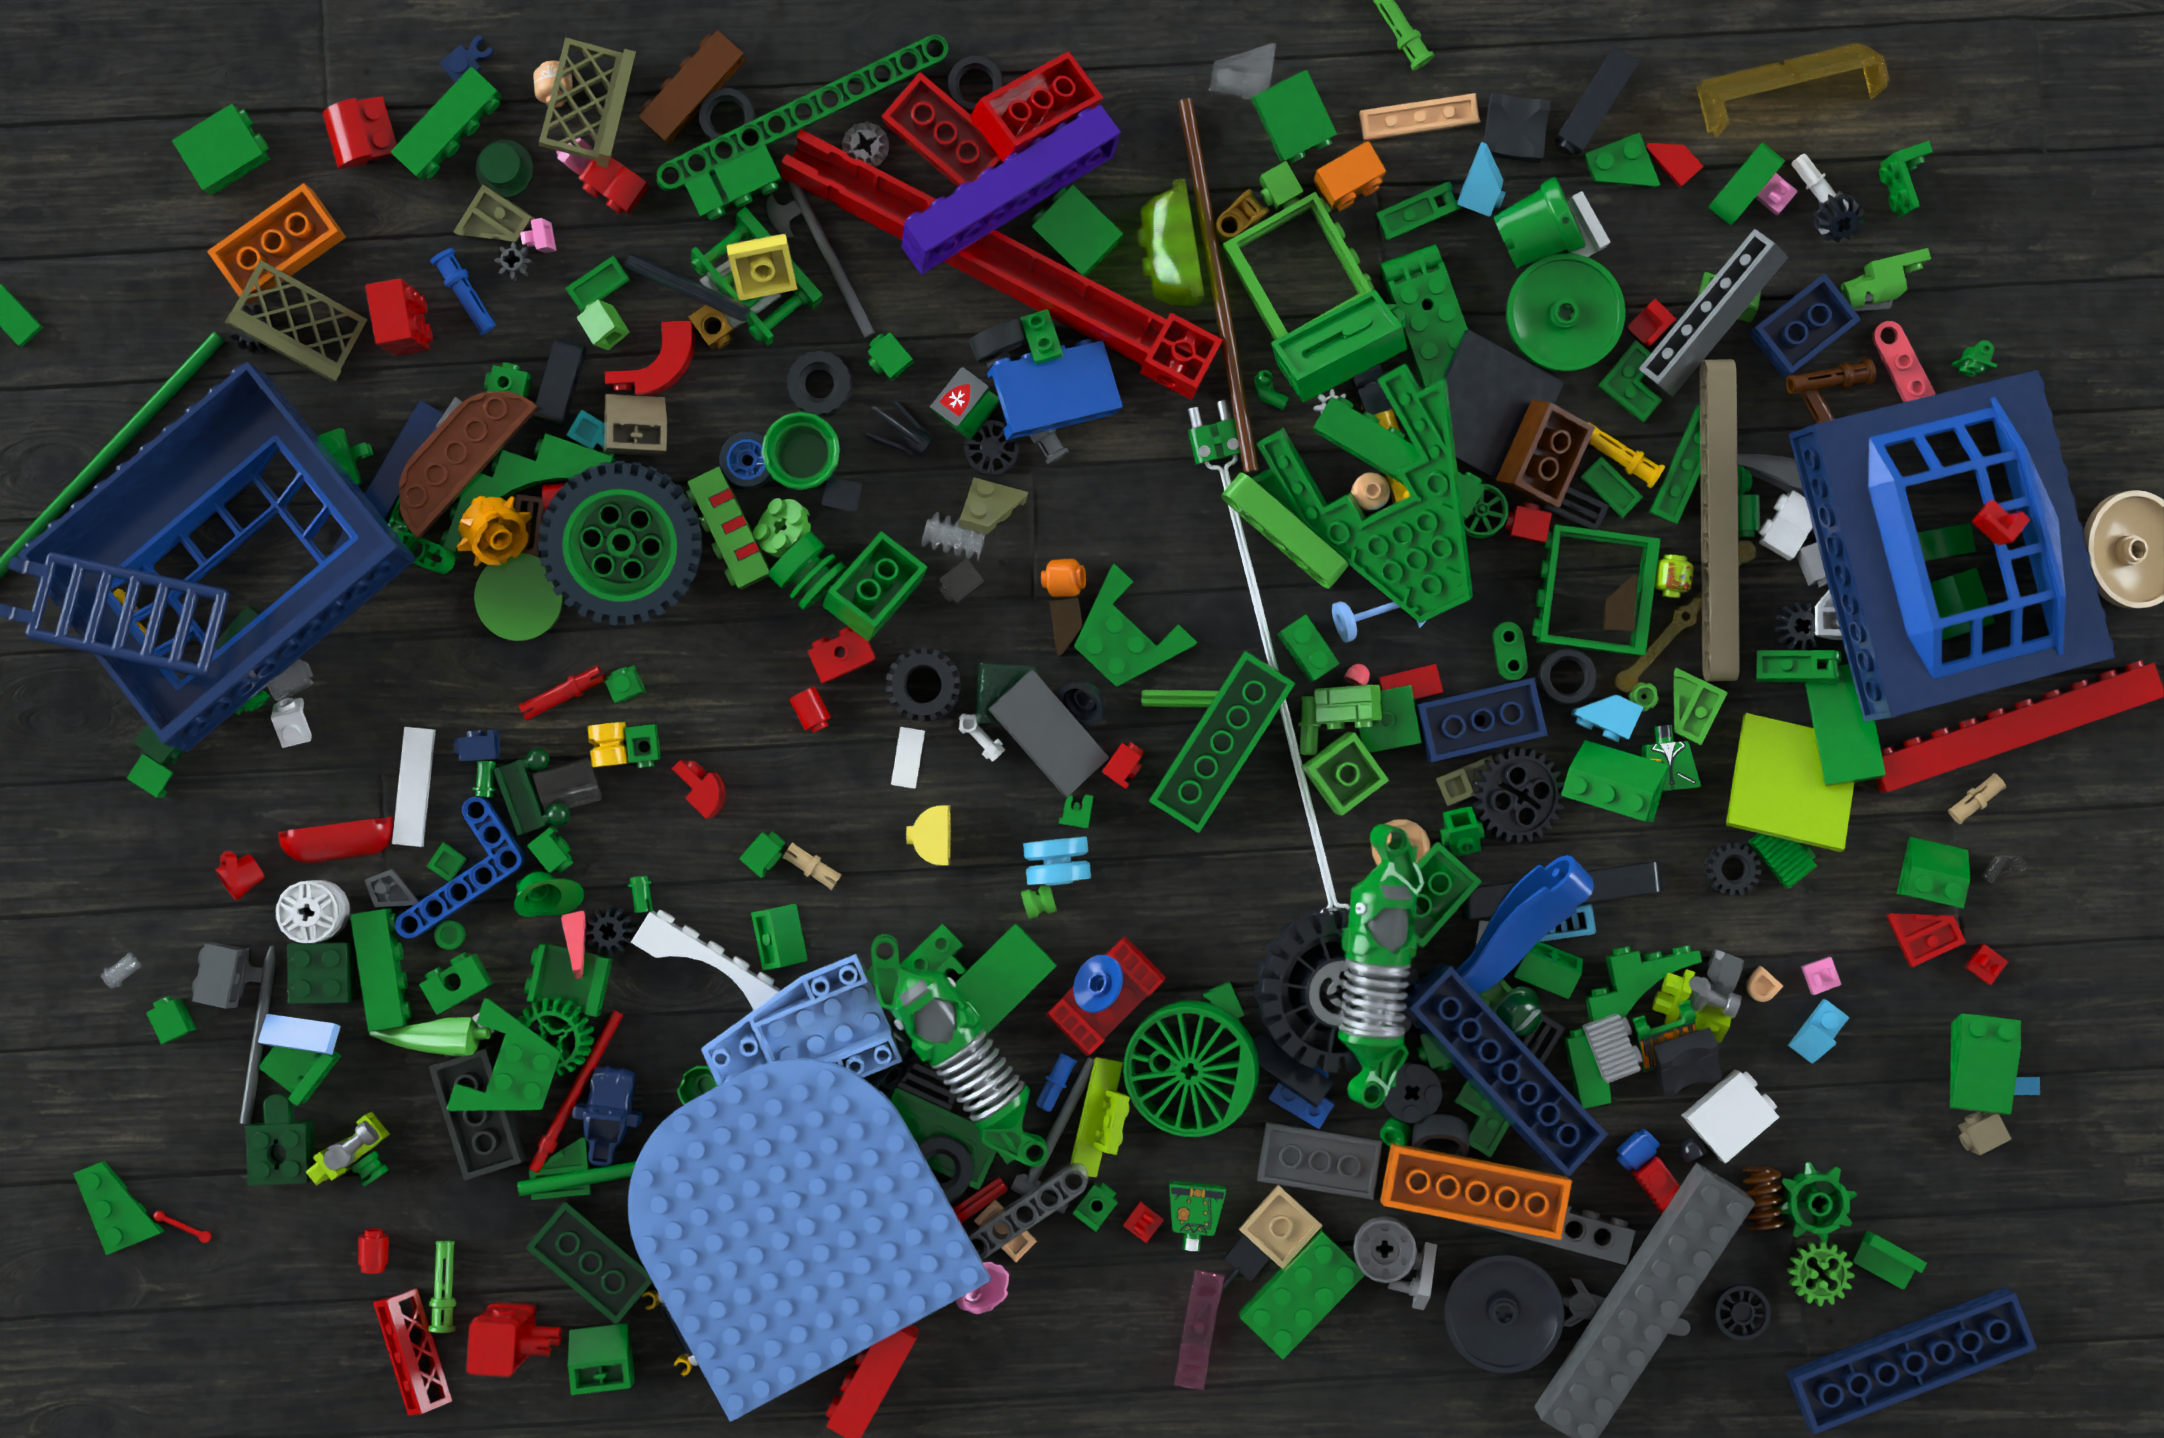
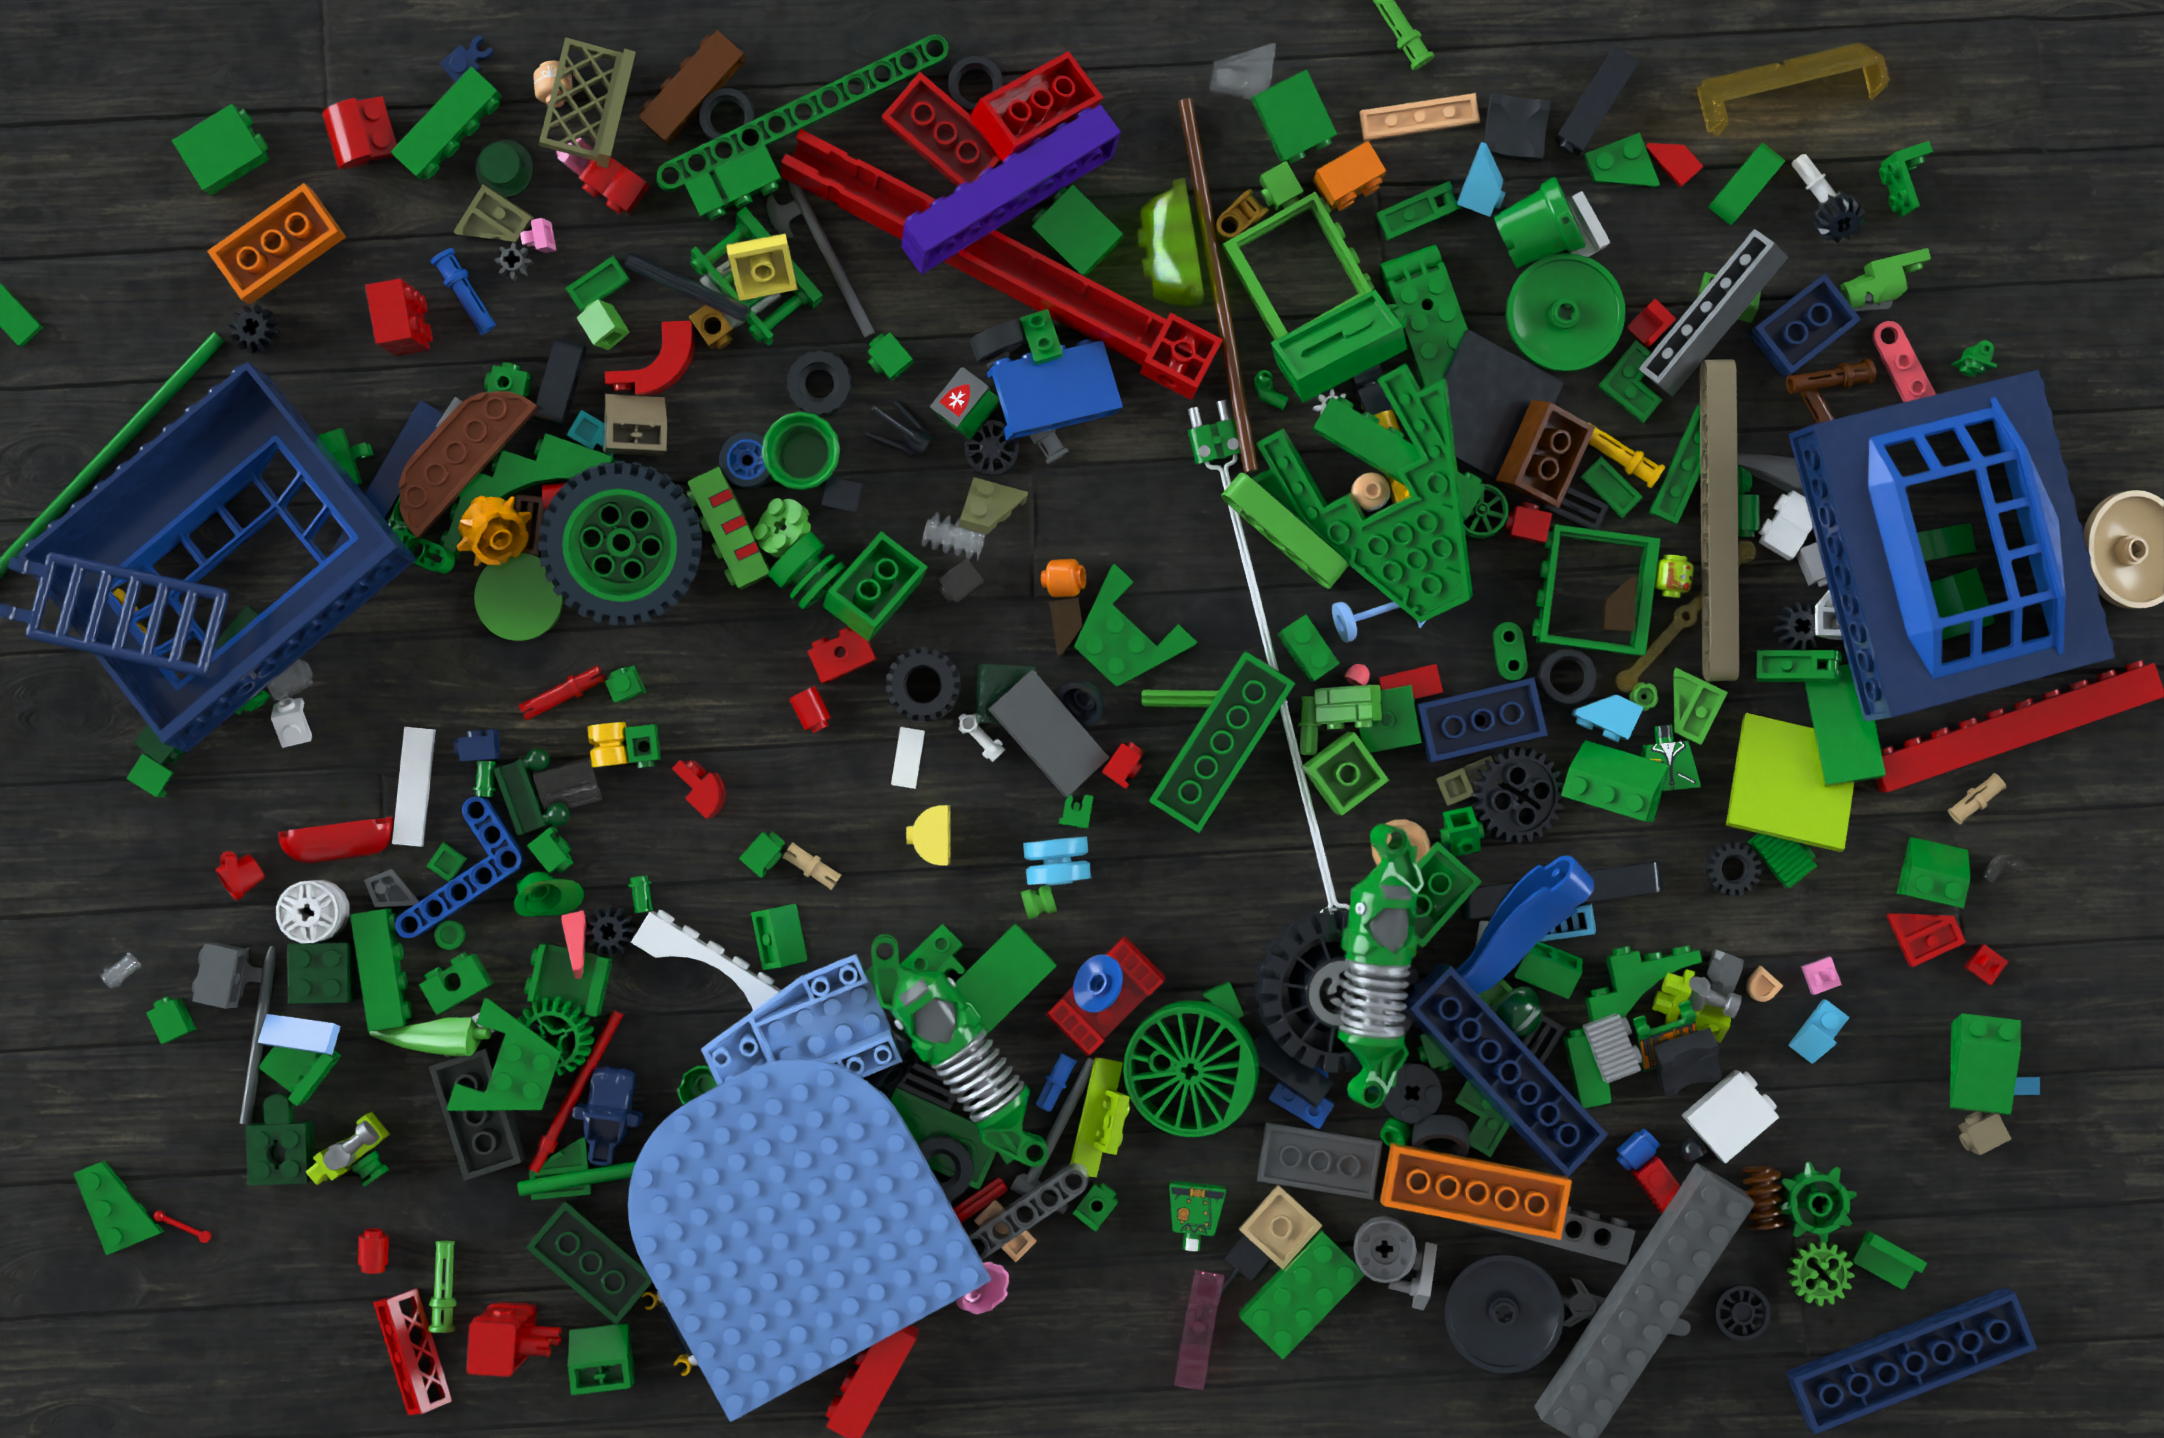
(281, 342): olive fence -> none
(870, 131): light grey gear -> none
(1143, 1221): red tile -> none
(1776, 194): bright pink tile -> none
(1998, 524): red panel -> none

